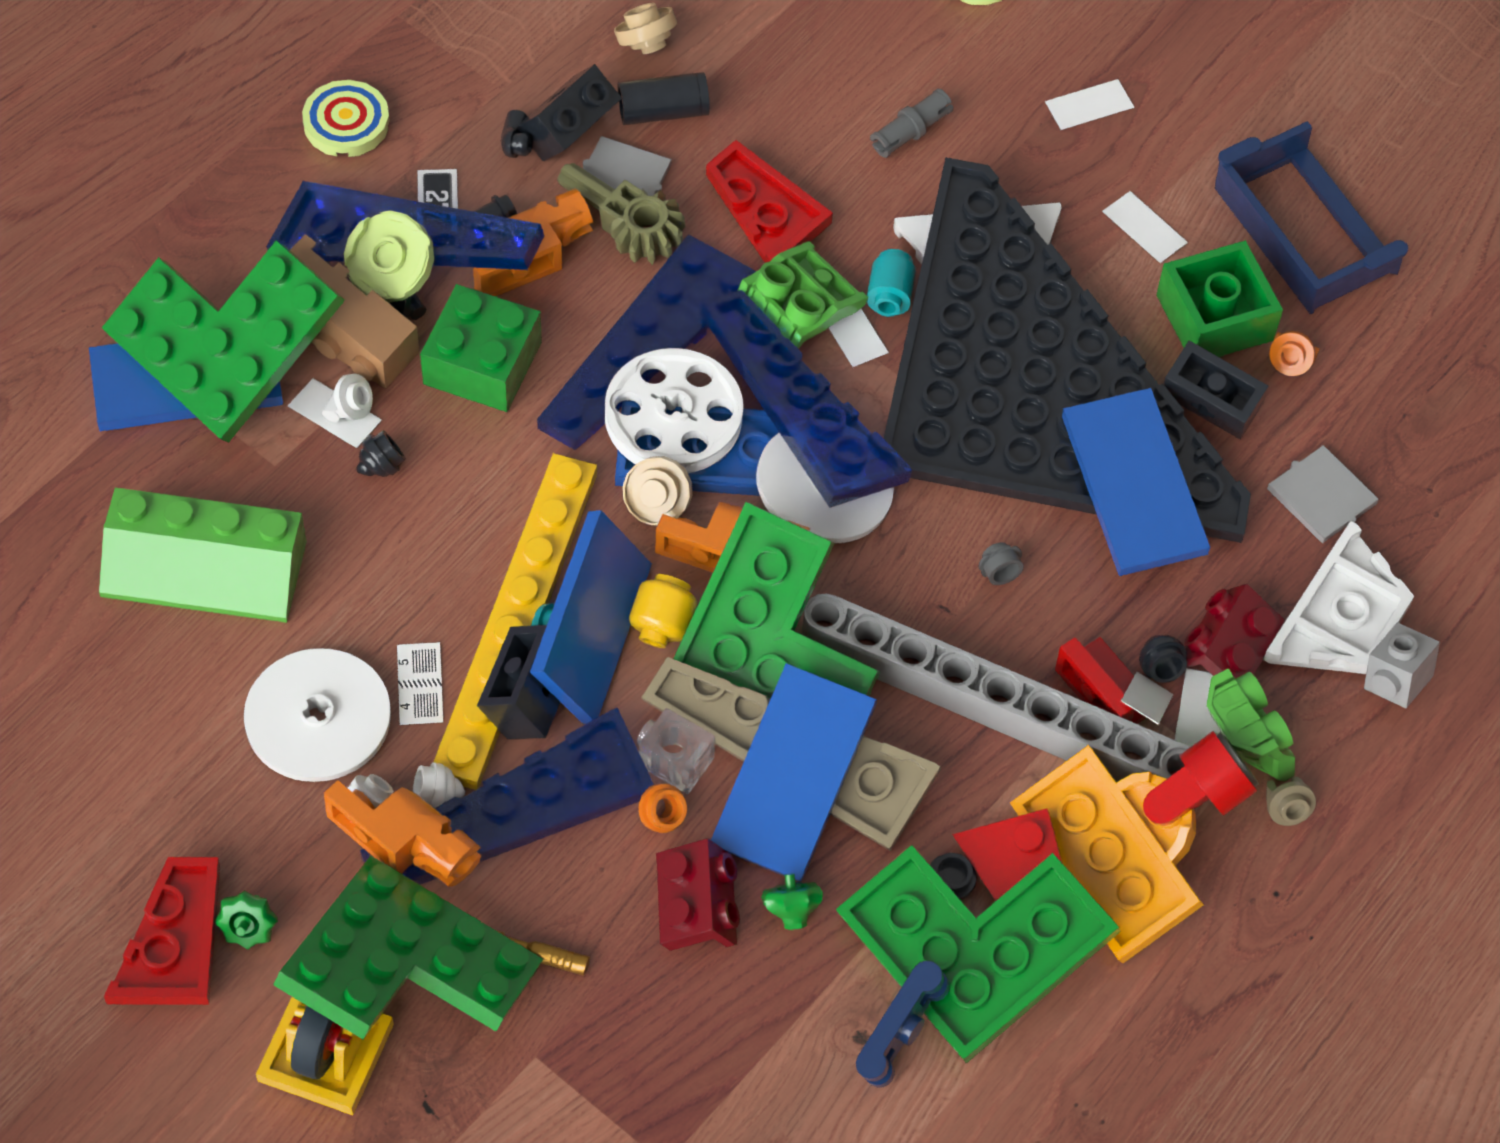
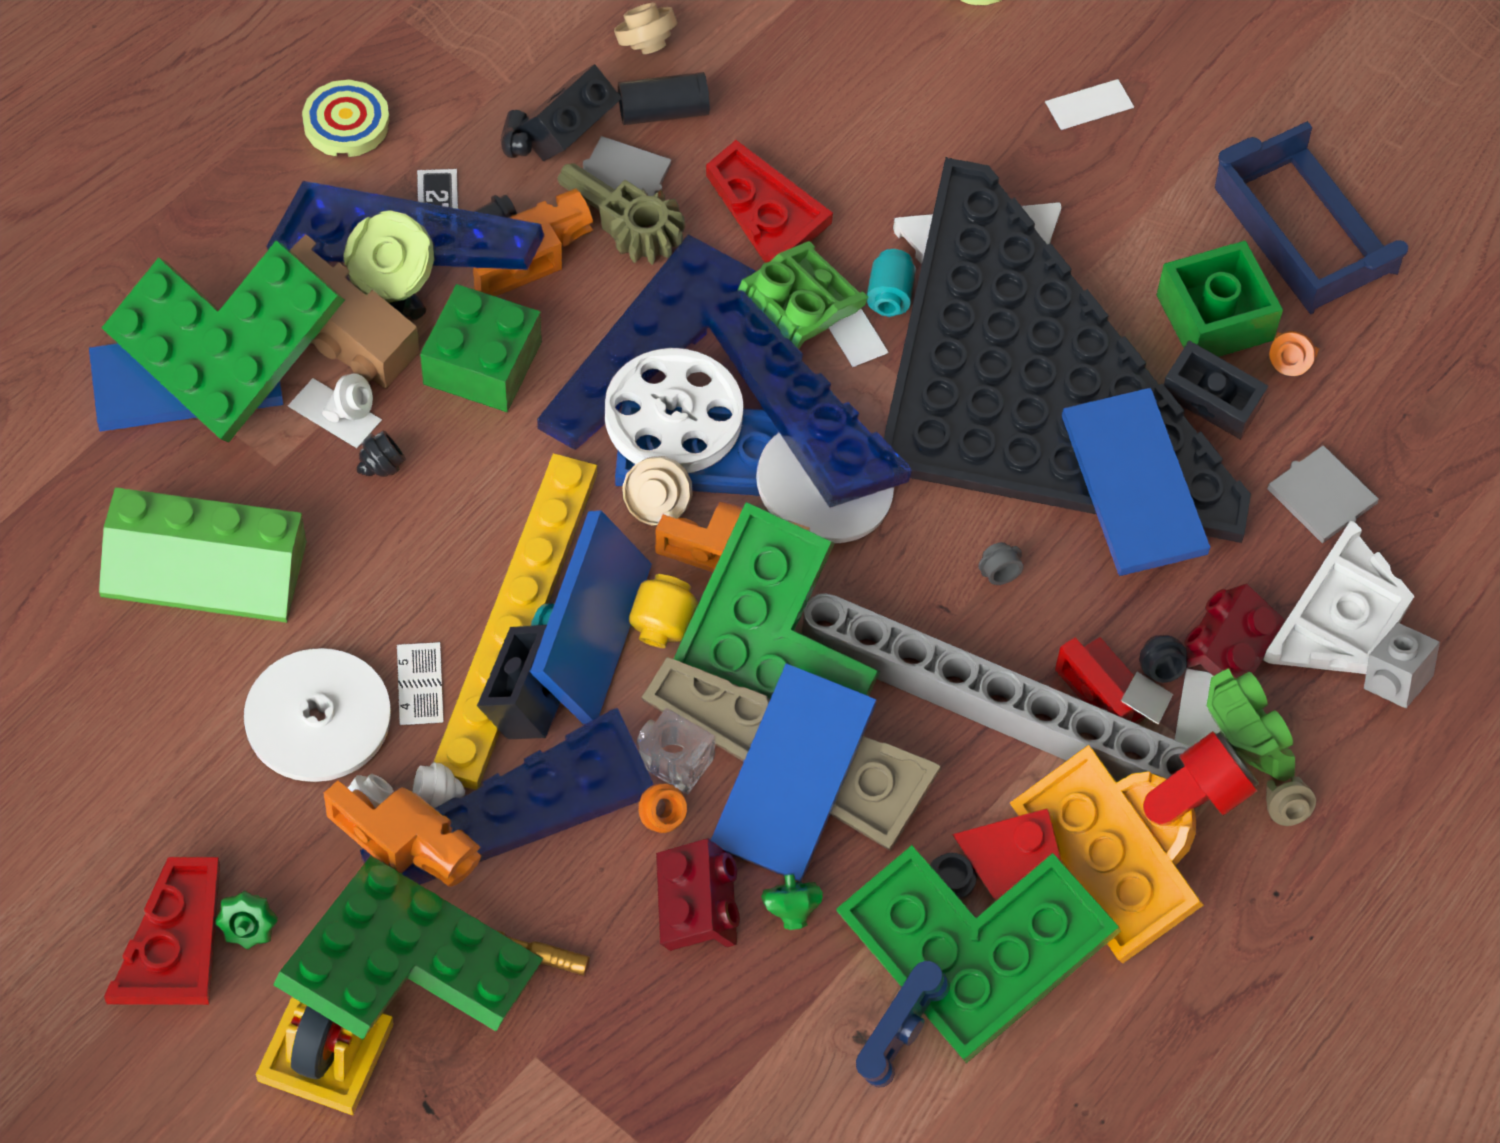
(911, 123): dark grey pin -> none
(1145, 227): white sticker -> none

